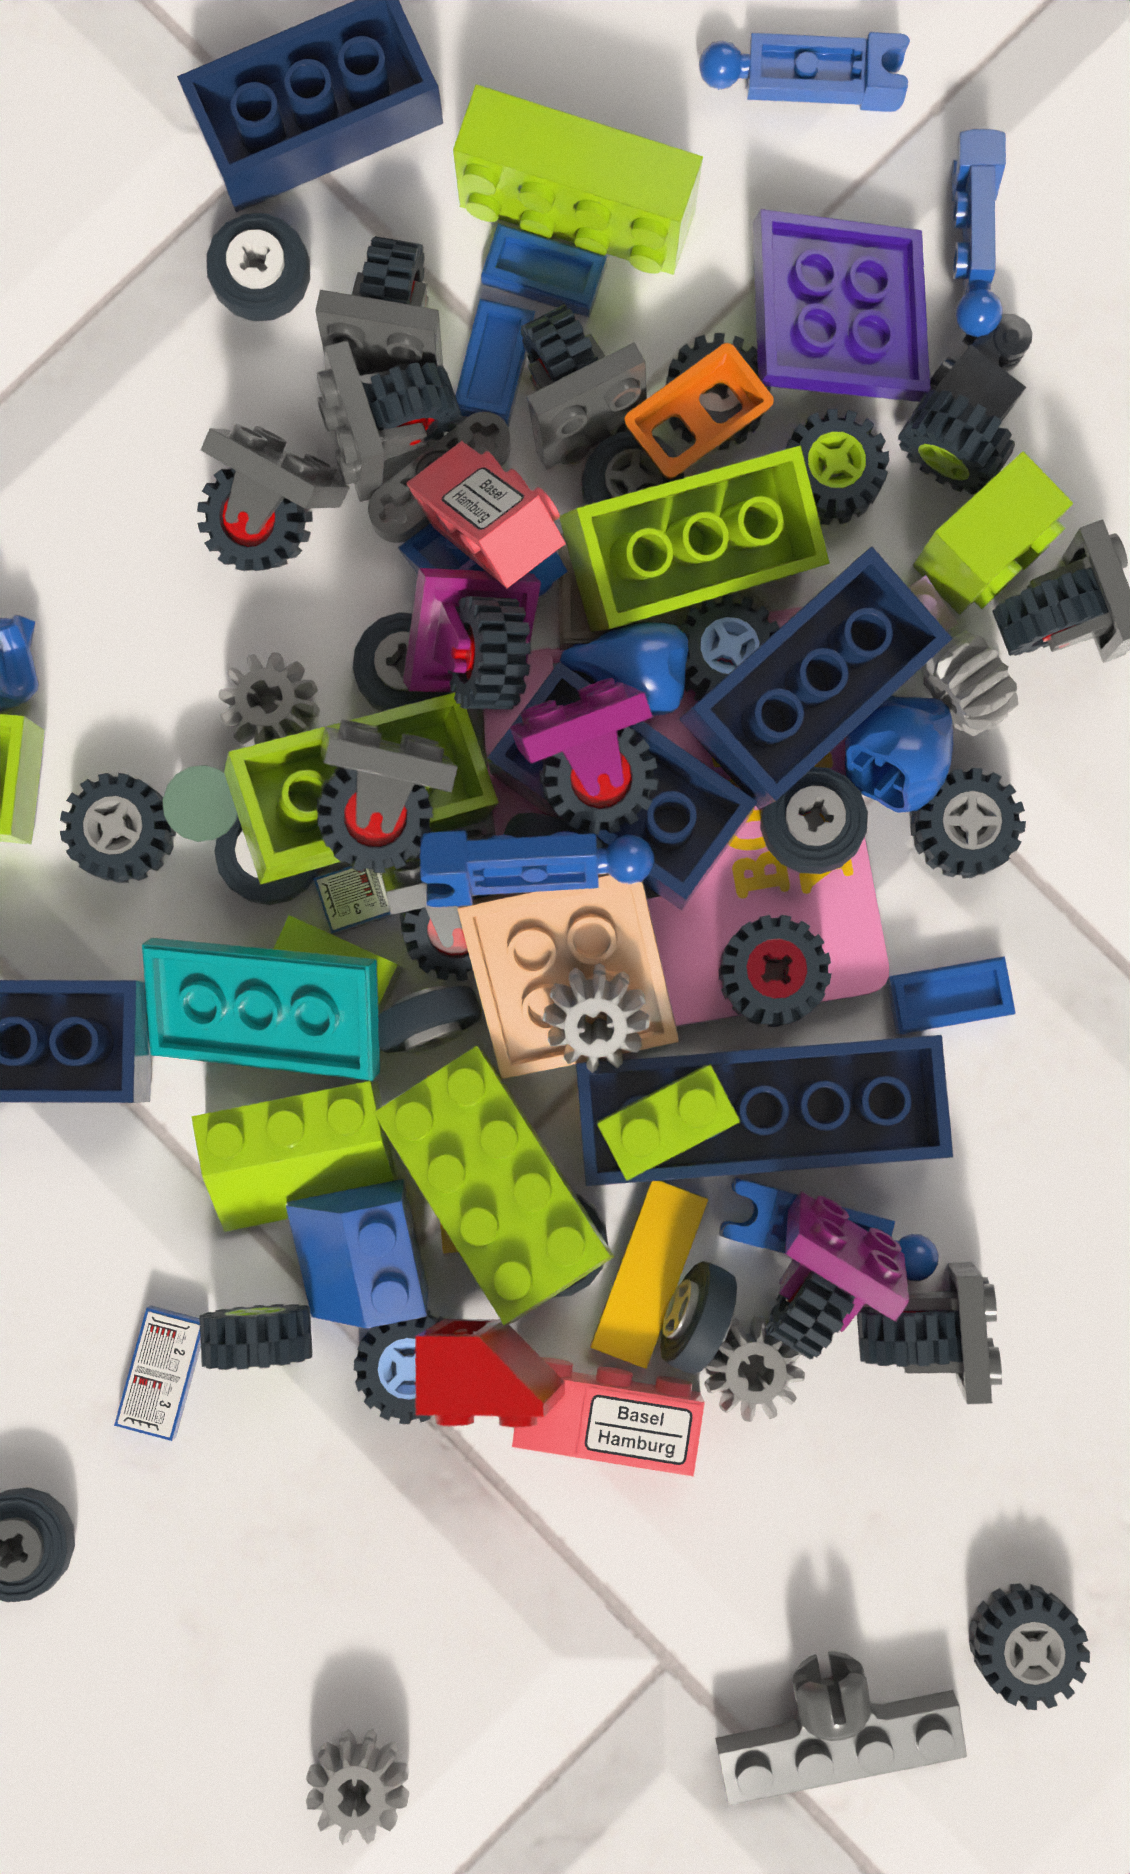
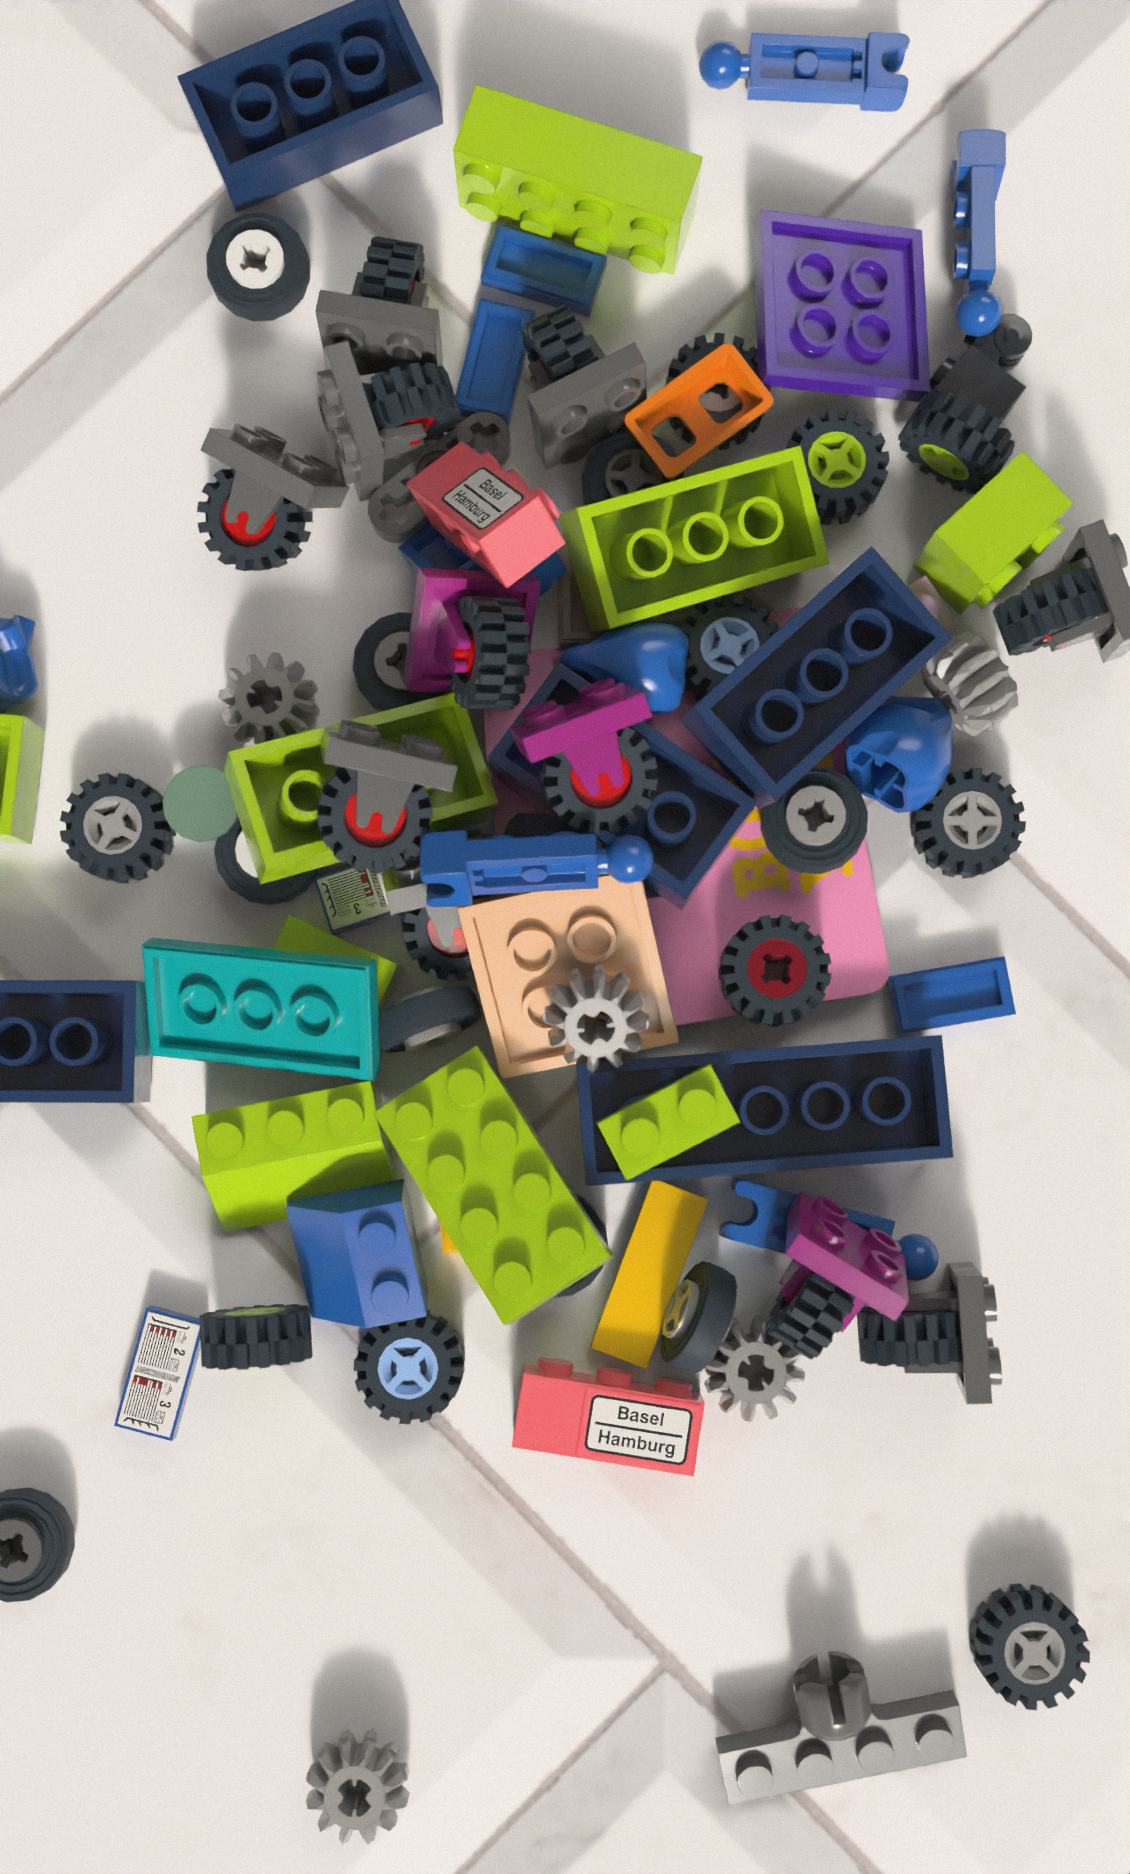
(482, 1371): red slope -> none

